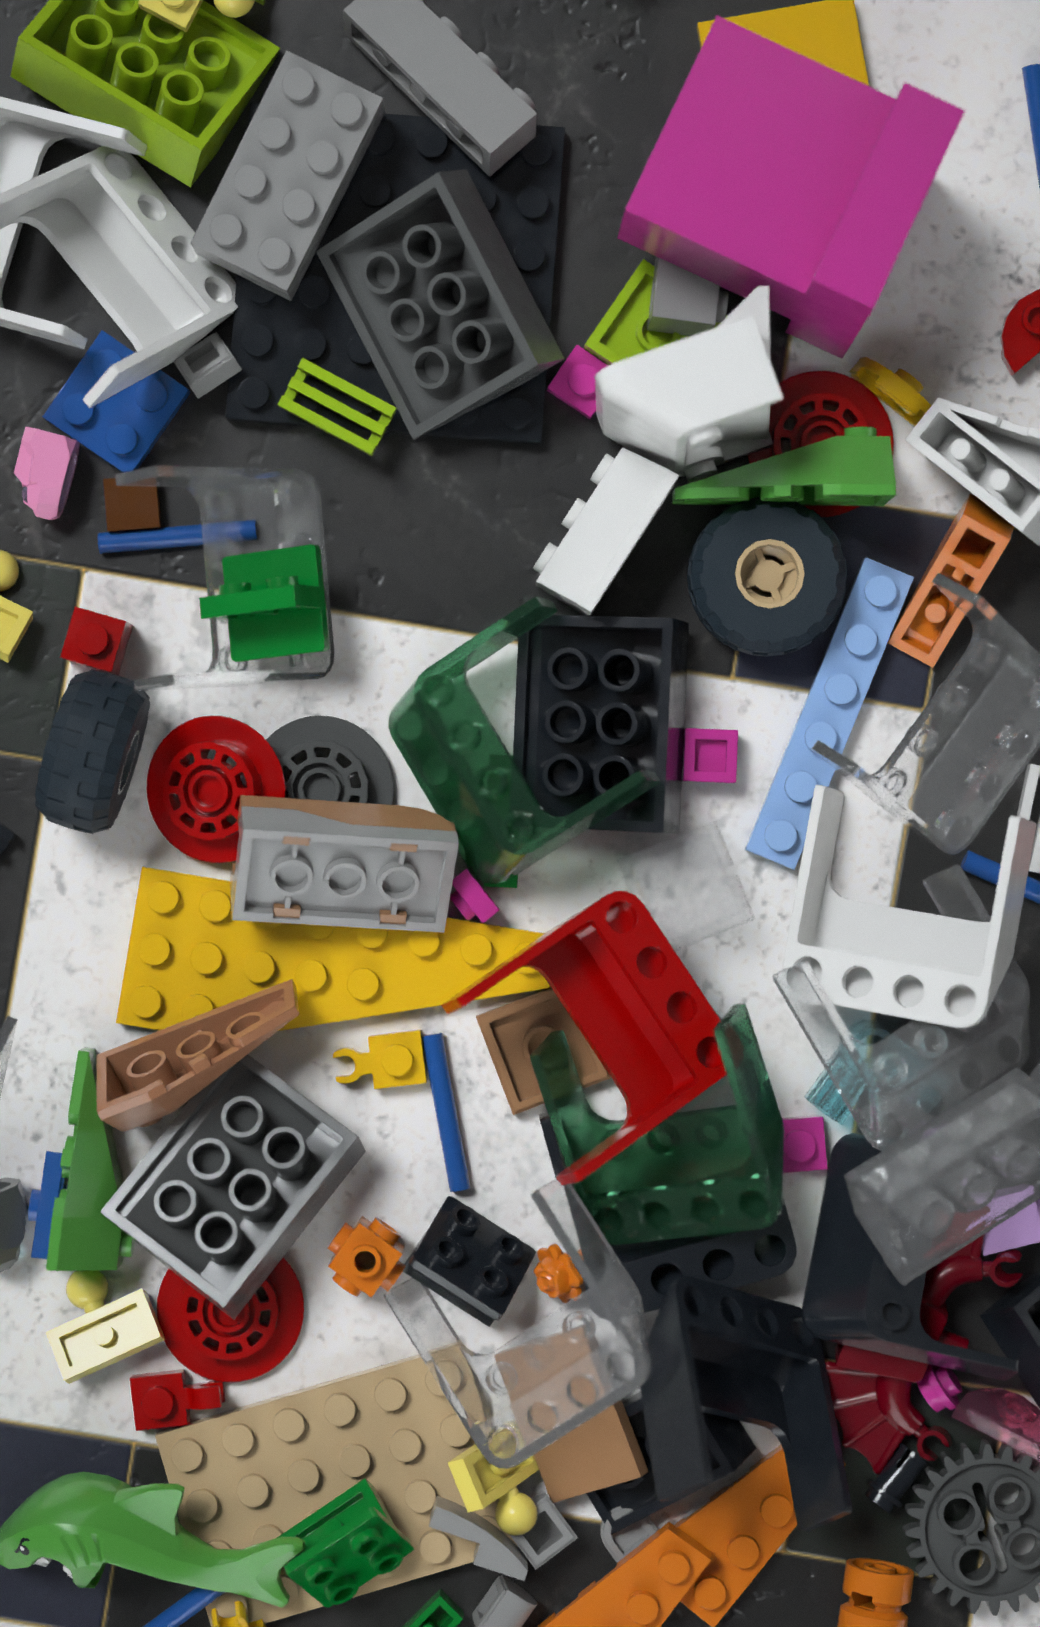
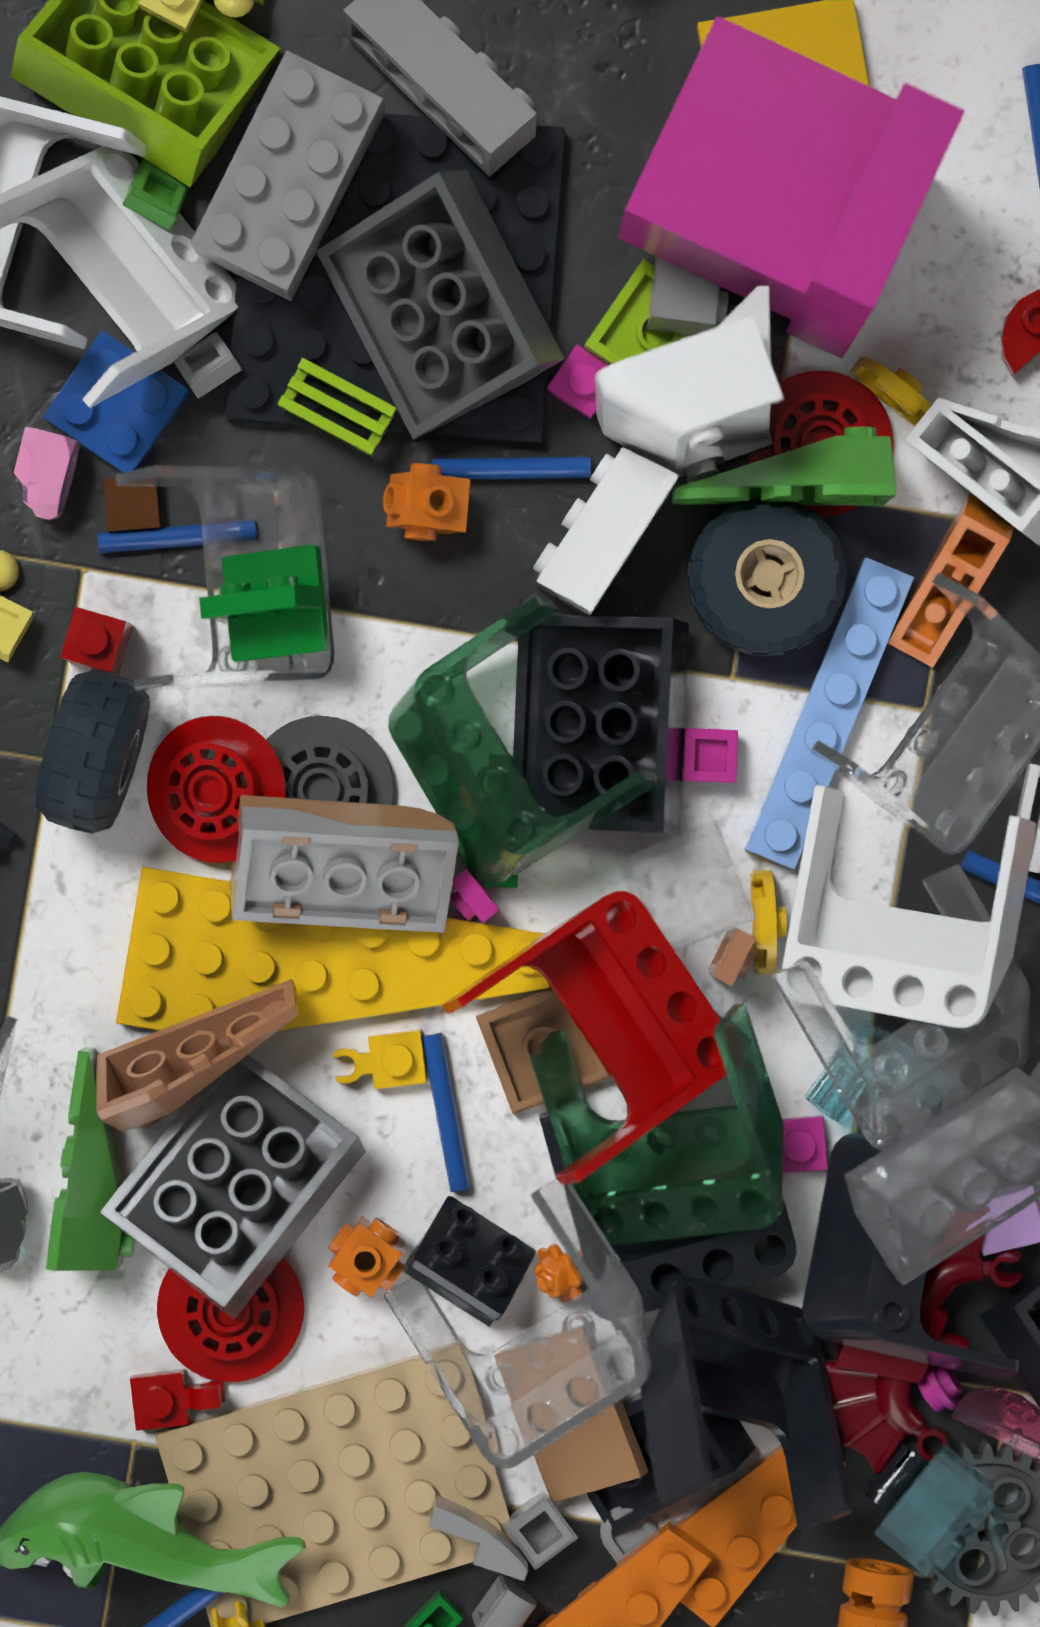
(42, 1203): blue plate -> none
(104, 1331): plate -> none
(155, 195): none -> bright green tile
(346, 1545): green bracket -> none
(426, 502): none -> orange brick
(484, 1483): light yellow plate -> none
(516, 467): none -> blue bar
(733, 956): none -> nougat plate
(769, 922): none -> yellow plate
(936, 1510): none -> clear light blue brick

